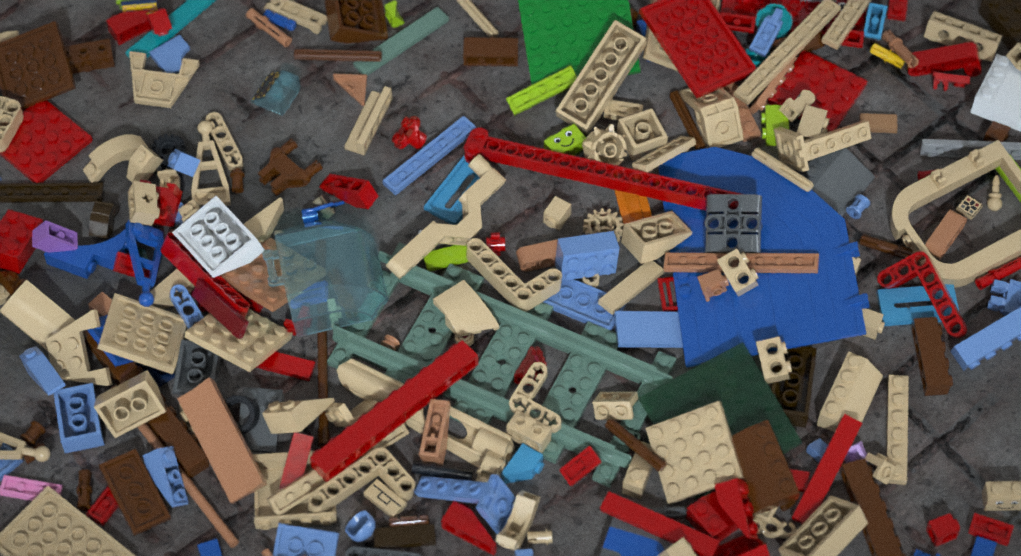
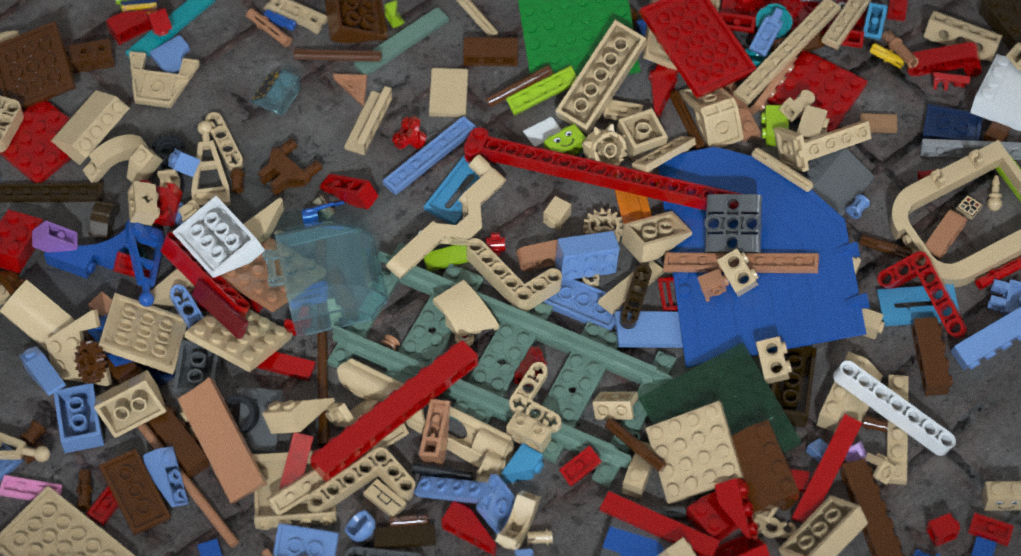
(90, 125): none -> tan slope
(90, 362): none -> reddish brown gear
(448, 92): none -> tan tile
(521, 84): none -> reddish brown axle
(541, 131): none -> white sticker
(635, 296): none -> dark brown beam
(662, 84): none -> red slope
(874, 424): none -> reddish brown pin
(903, 412): none -> white beam
(951, 124): none -> dark blue plate

